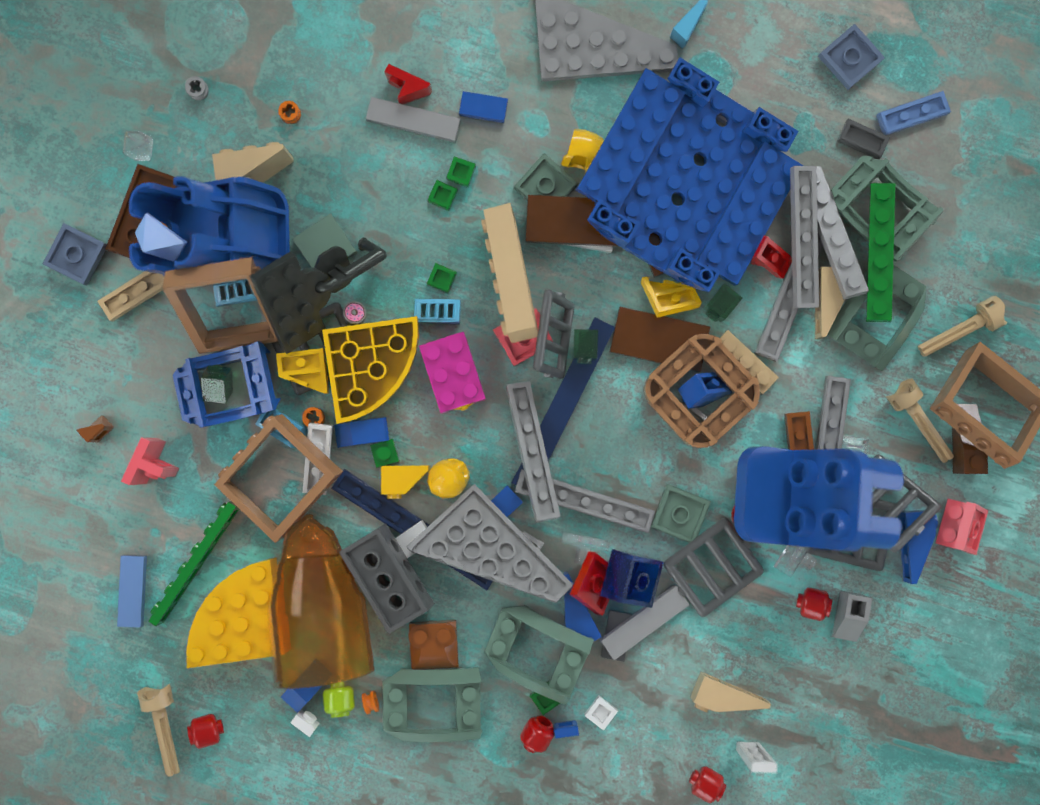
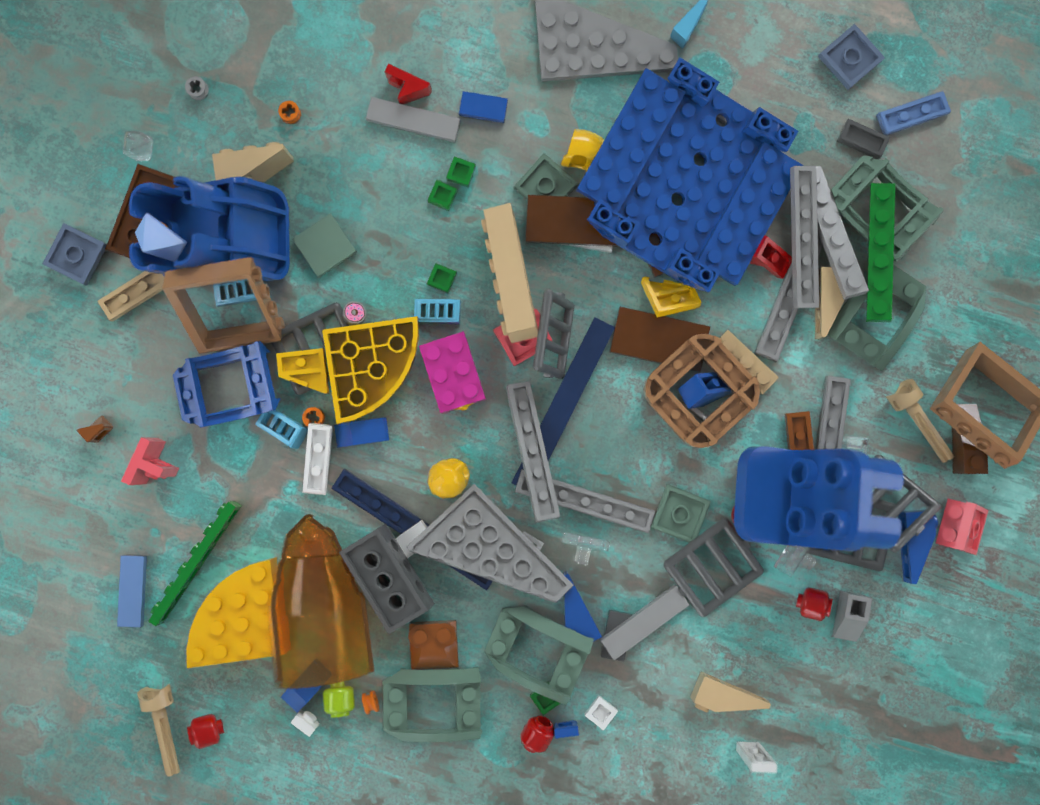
(216, 384): clear green brick -> none
(297, 295): pearl dark grey plate -> none
(307, 448): medium nougat window -> none
(384, 453): green plate -> none
(401, 479): yellow slope -> none
(507, 501): blue tile -> none
(585, 346): clear green brick -> none
(590, 583): red plate -> none
(631, 578): clear blue brick -> none
(707, 784): red head -> none
(722, 303): clear green brick -> none
(990, 317): tan piece -> none

